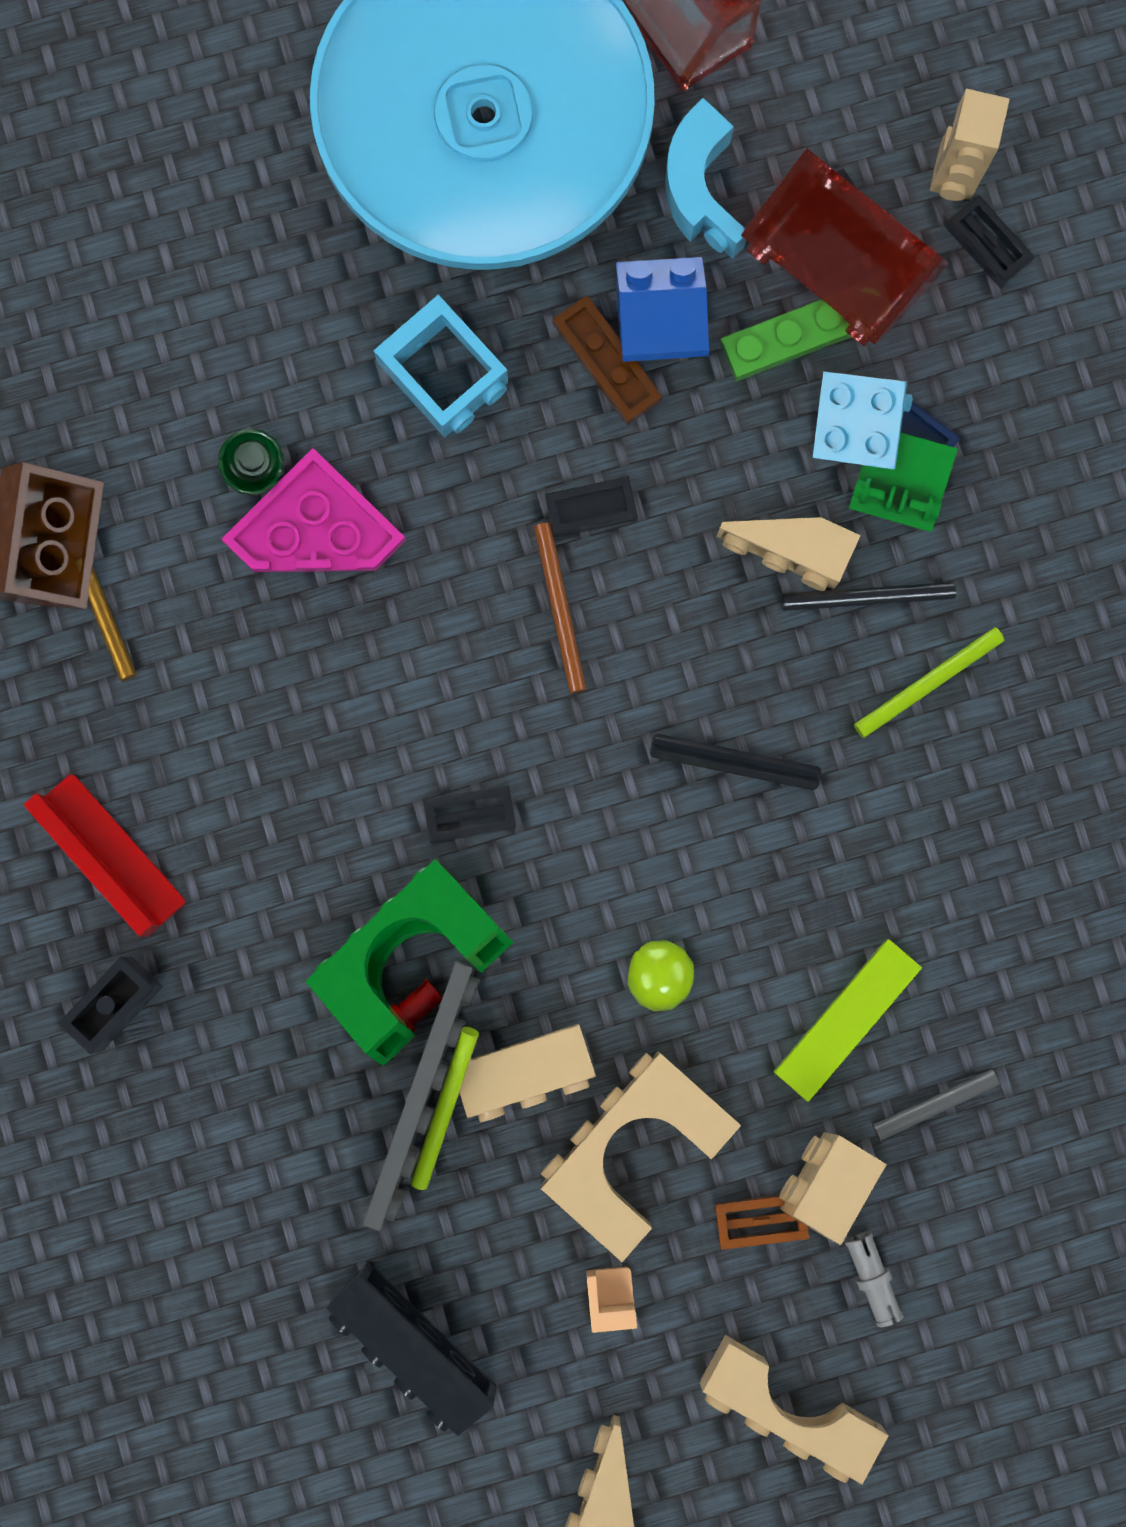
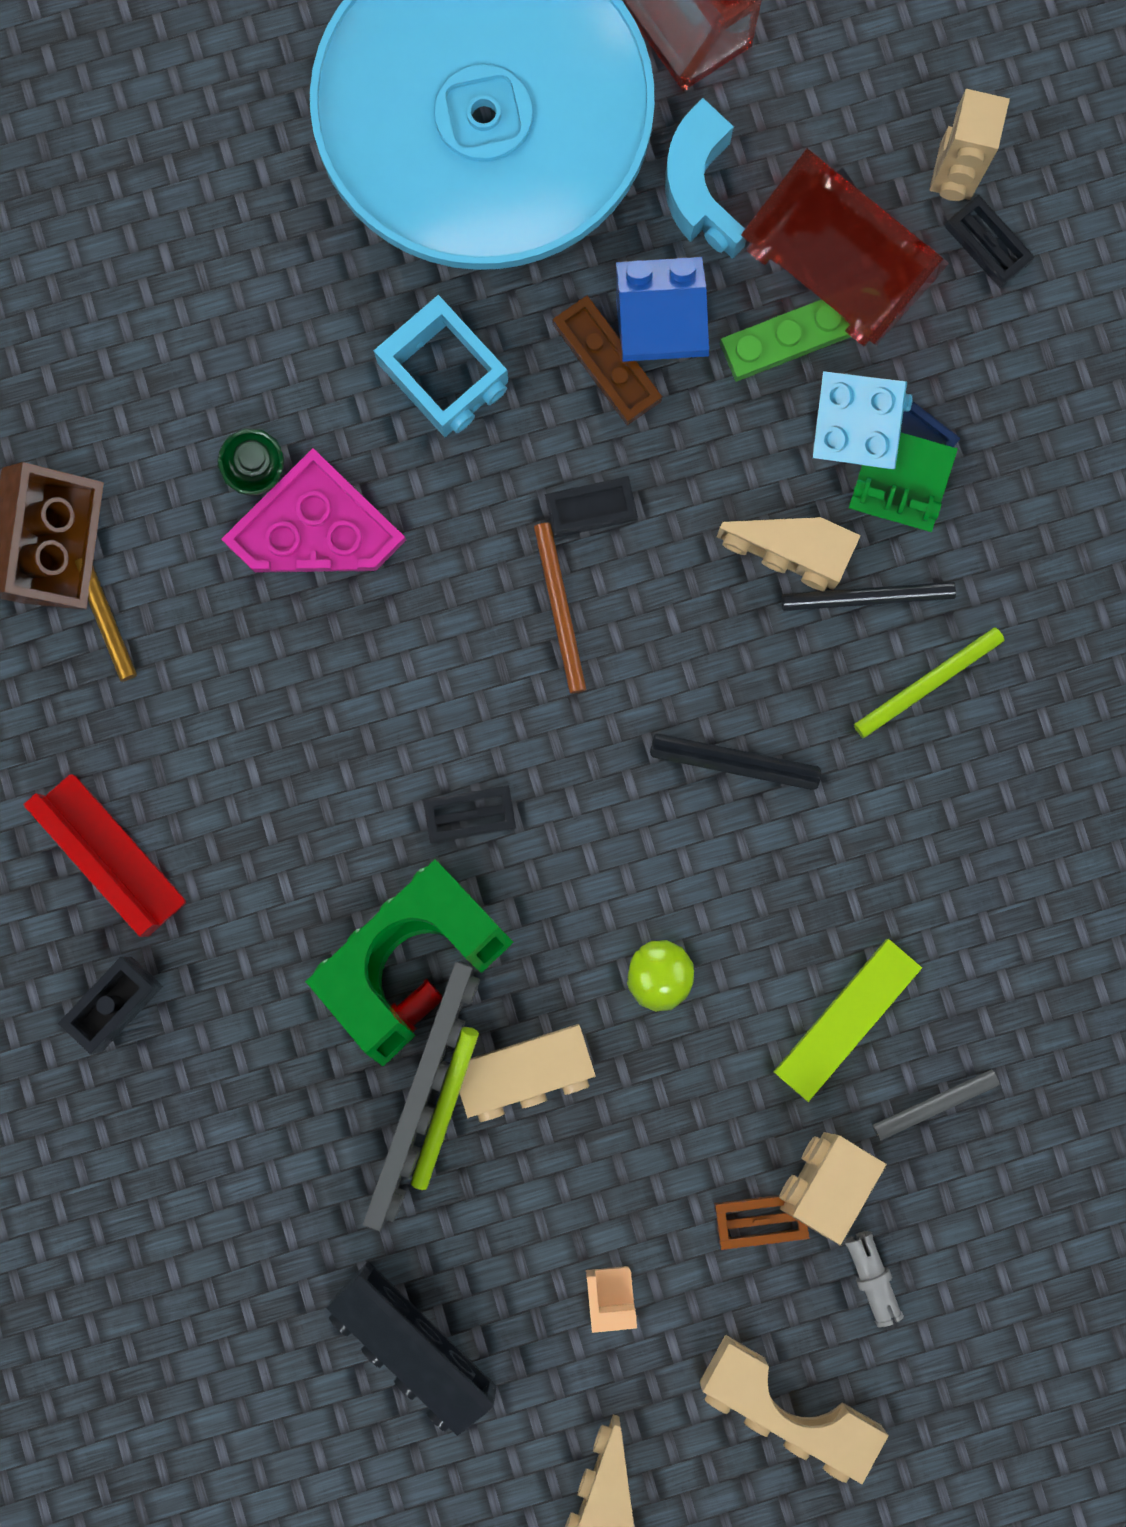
(579, 1178): tan arch -> none

